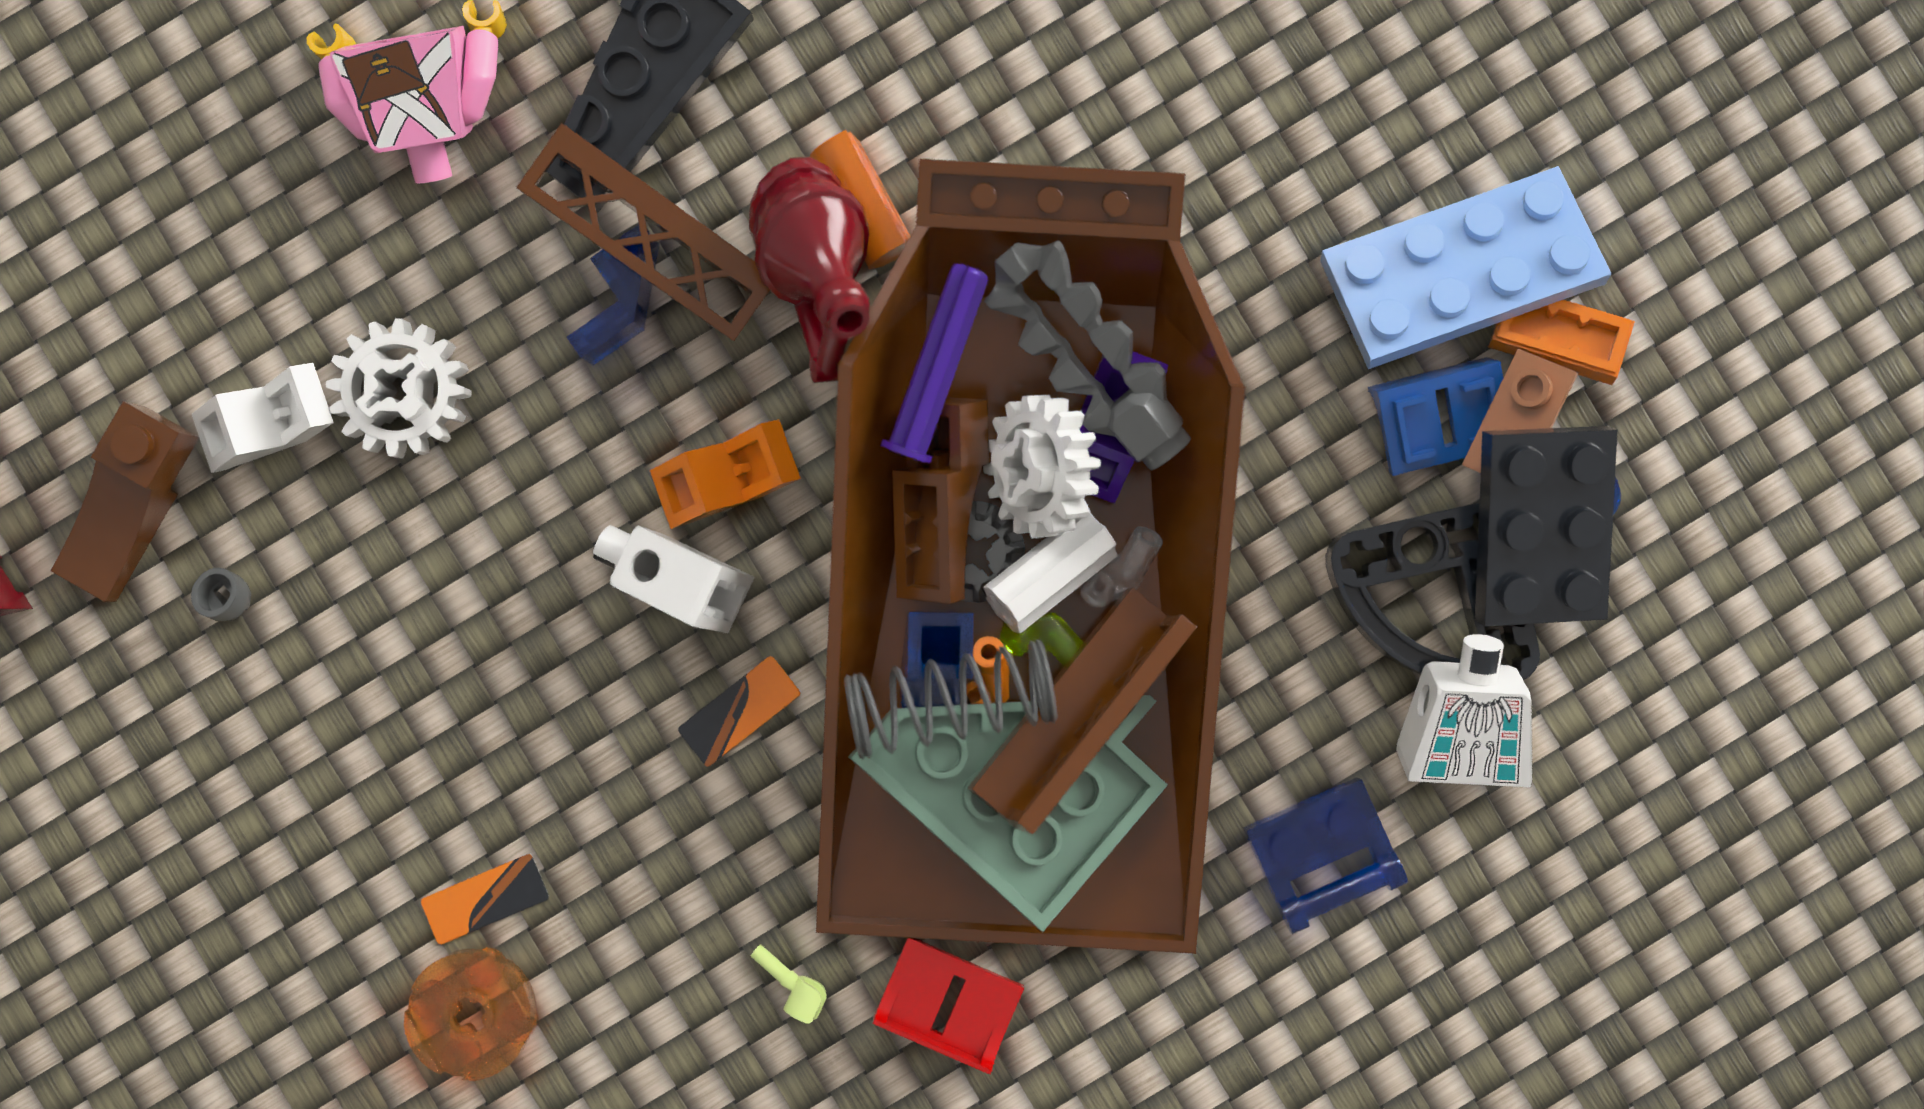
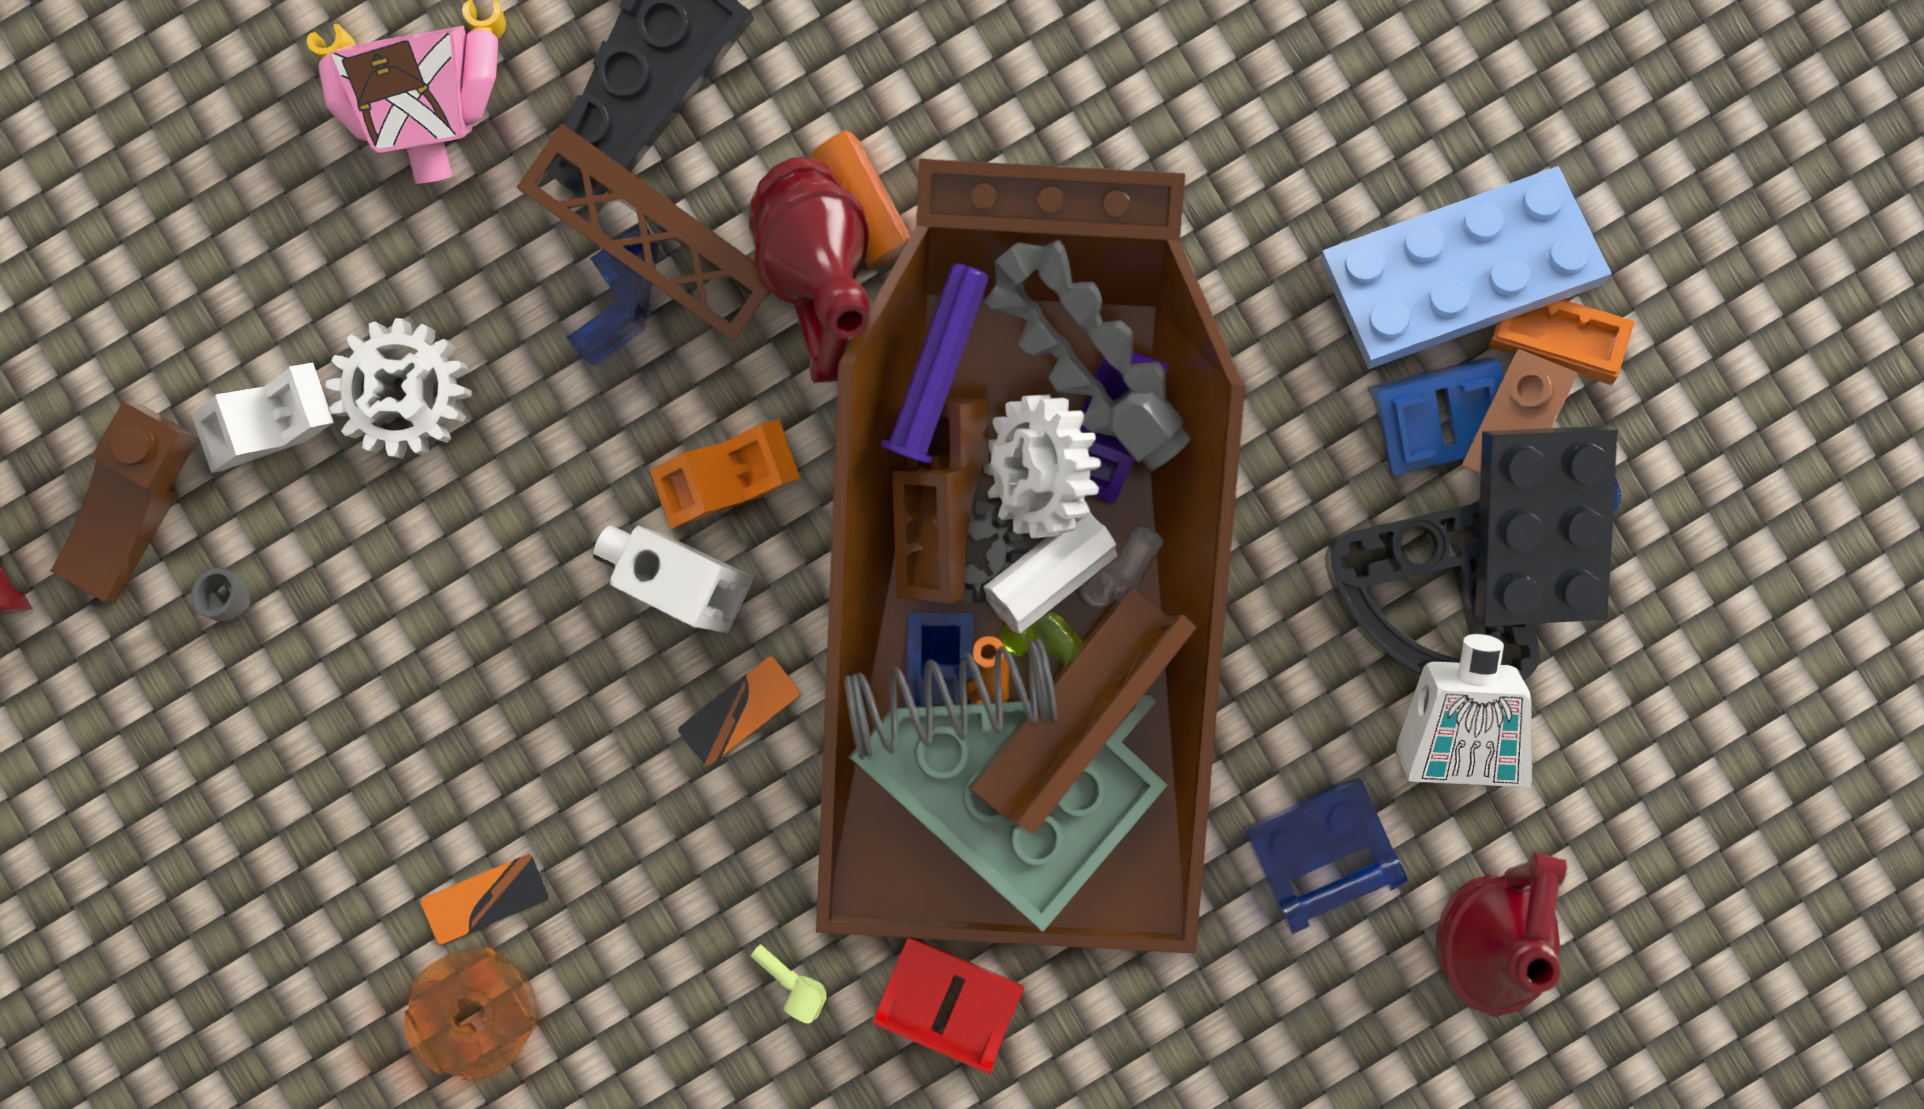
(1503, 937): none -> dark red piece

